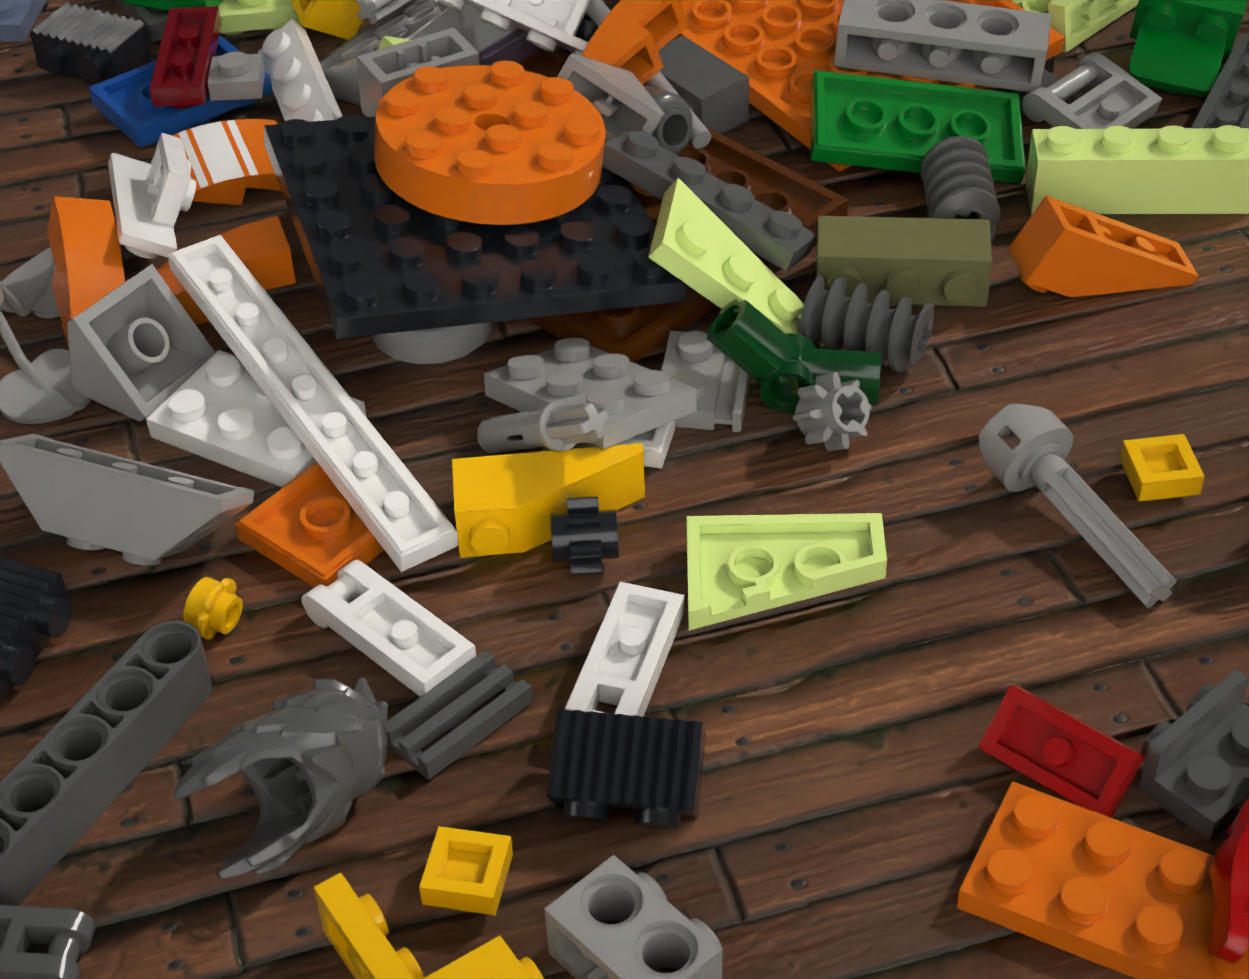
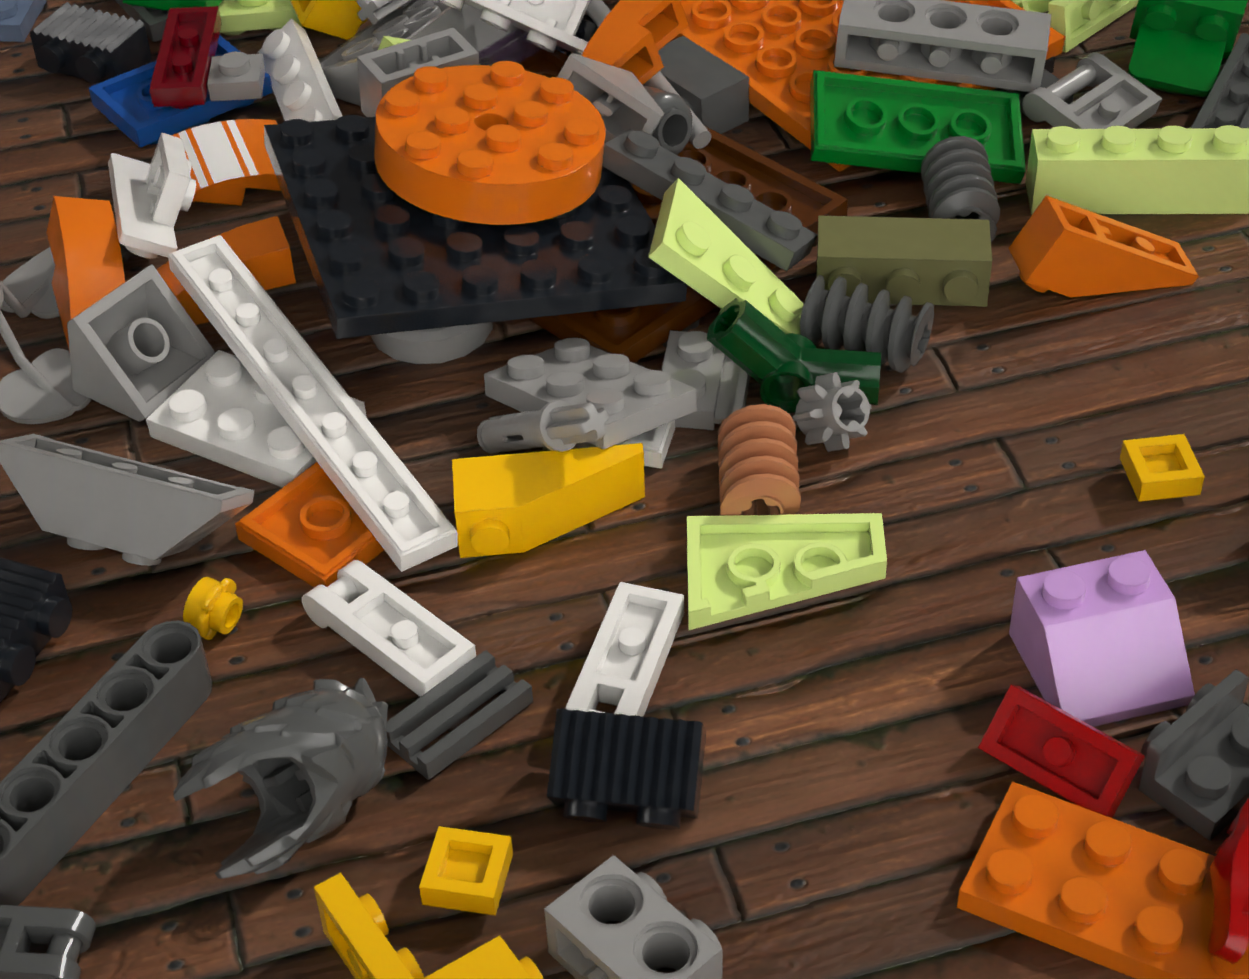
(584, 535): black gear -> none
(758, 462): none -> nougat piece
(1041, 462): light grey piece -> none
(1103, 639): none -> lavender slope

